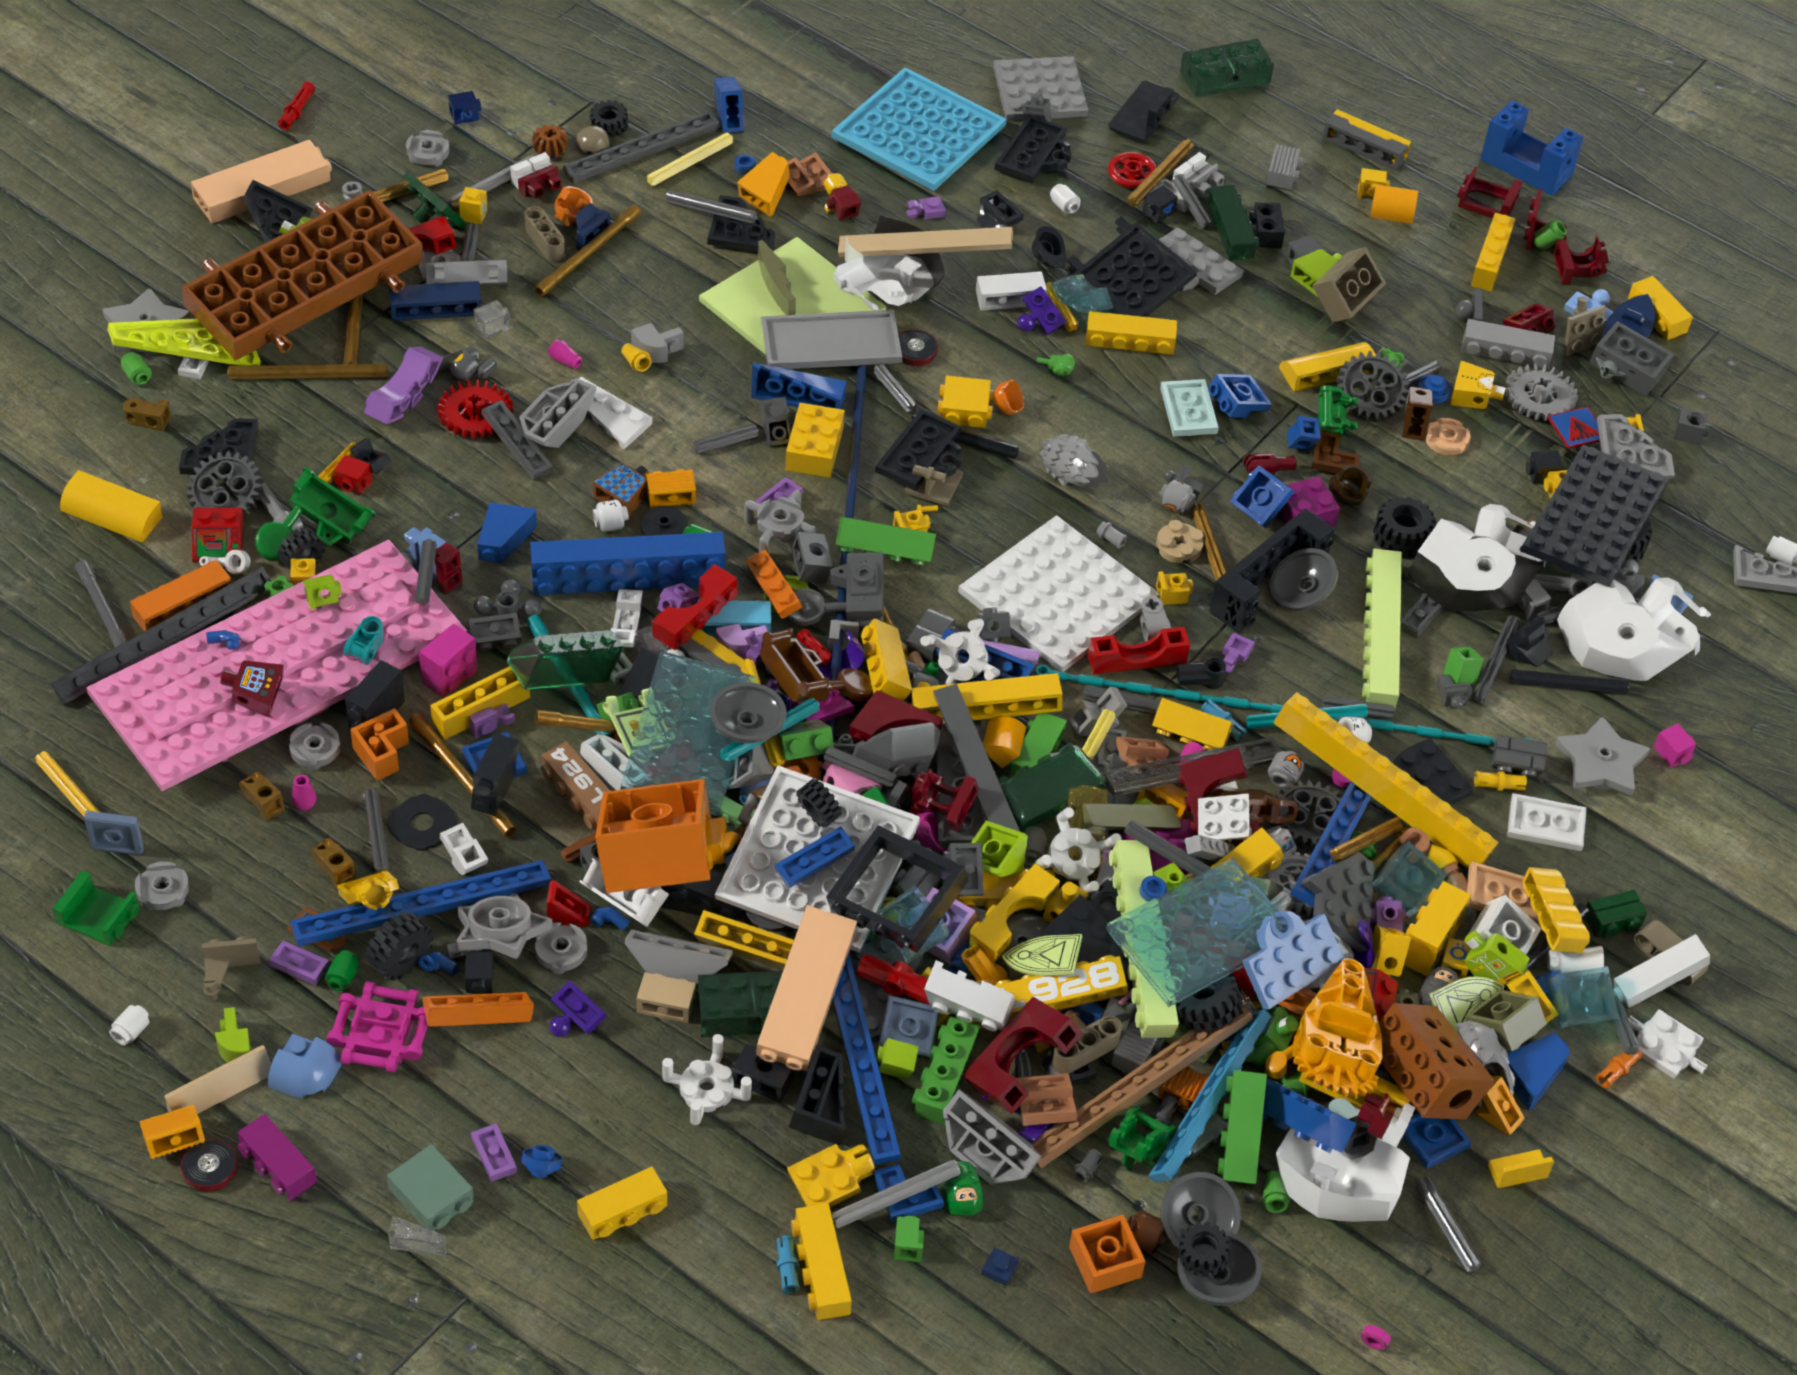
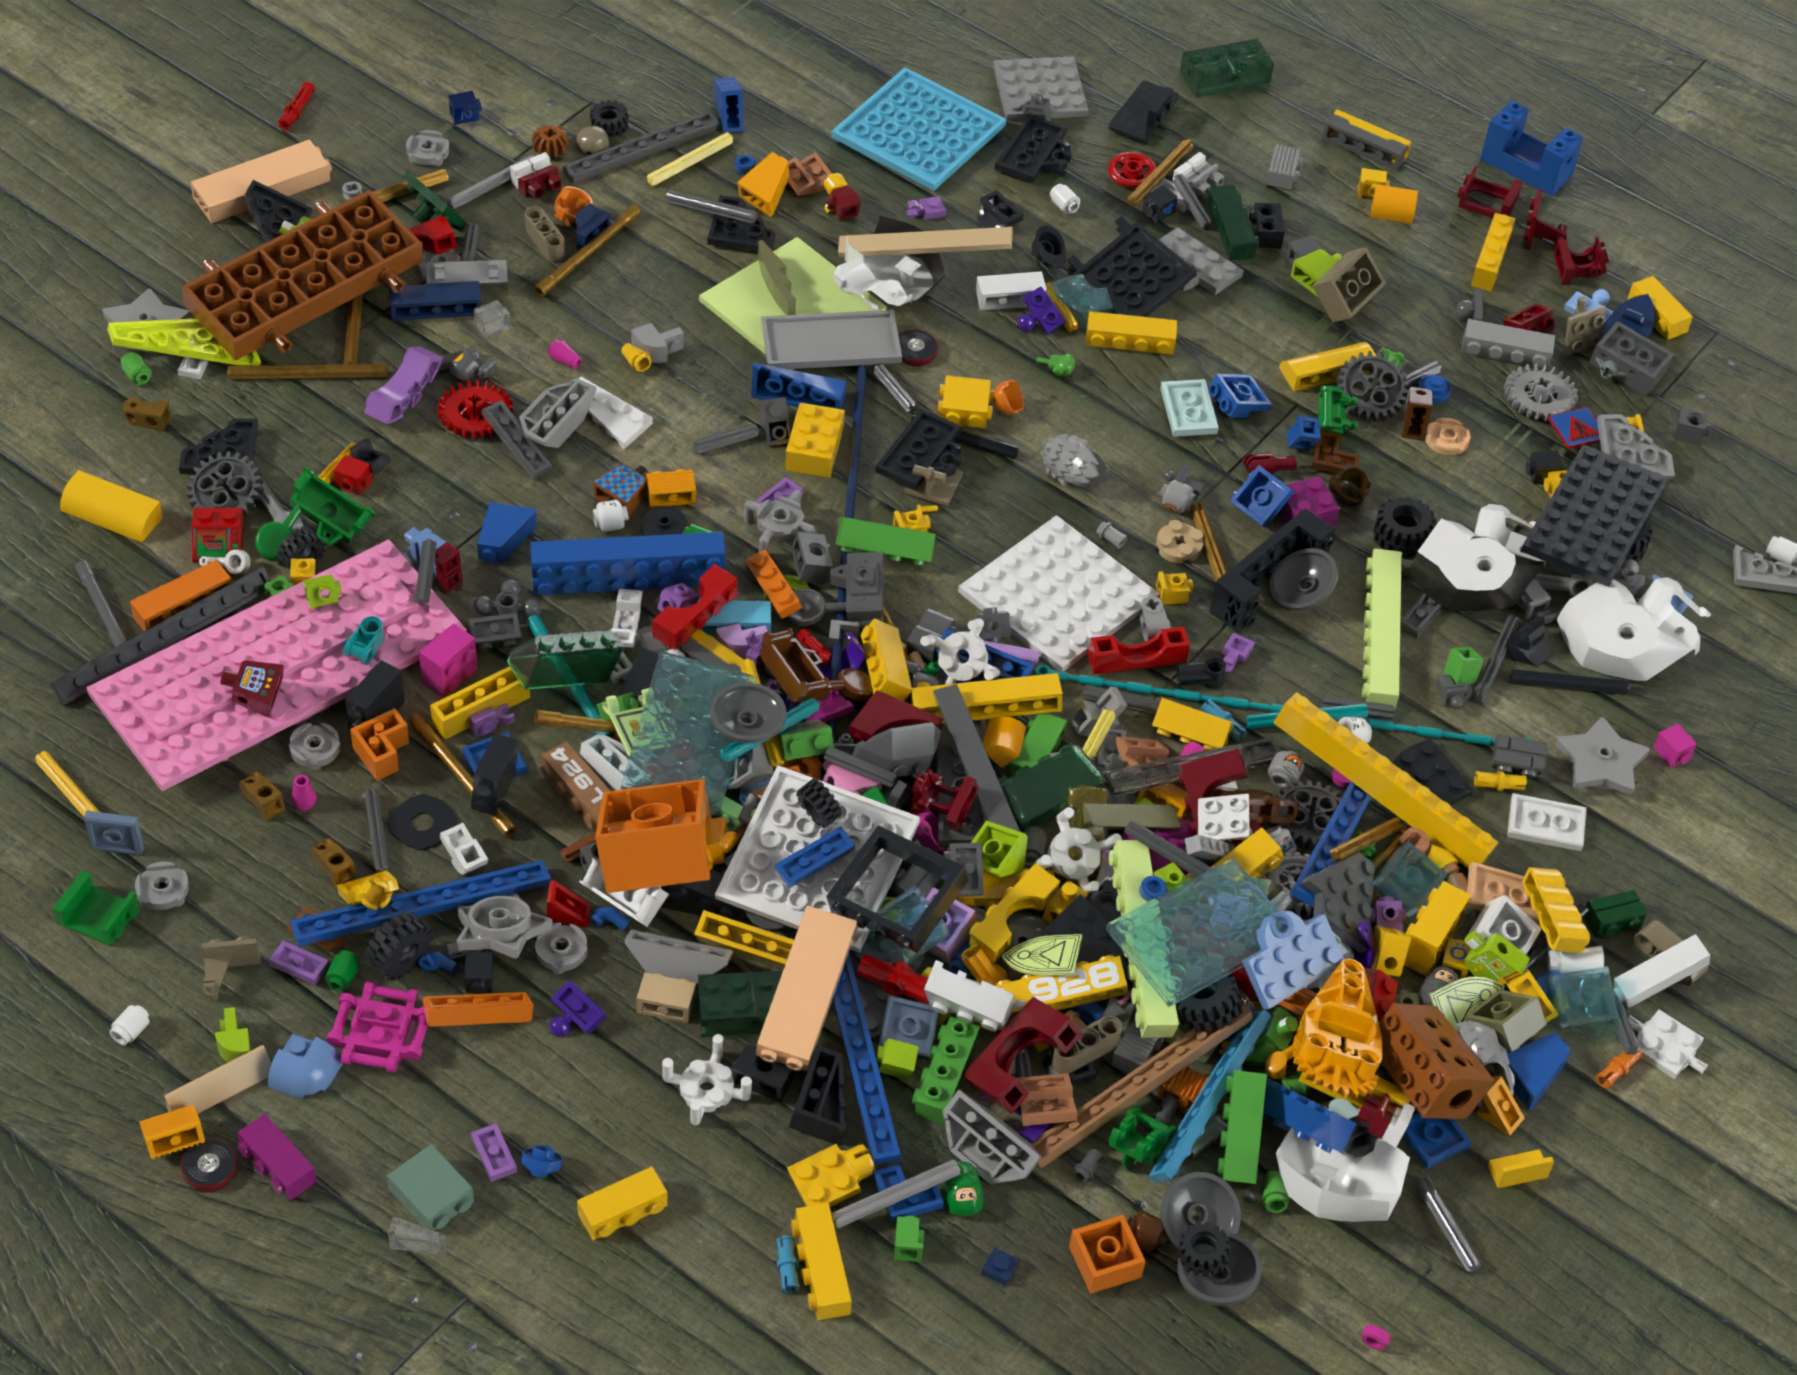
(224, 636): blue arm -> none
(473, 205): yellow brick -> none
(1475, 387): yellow torso -> none
(1549, 234): bright green brick -> none

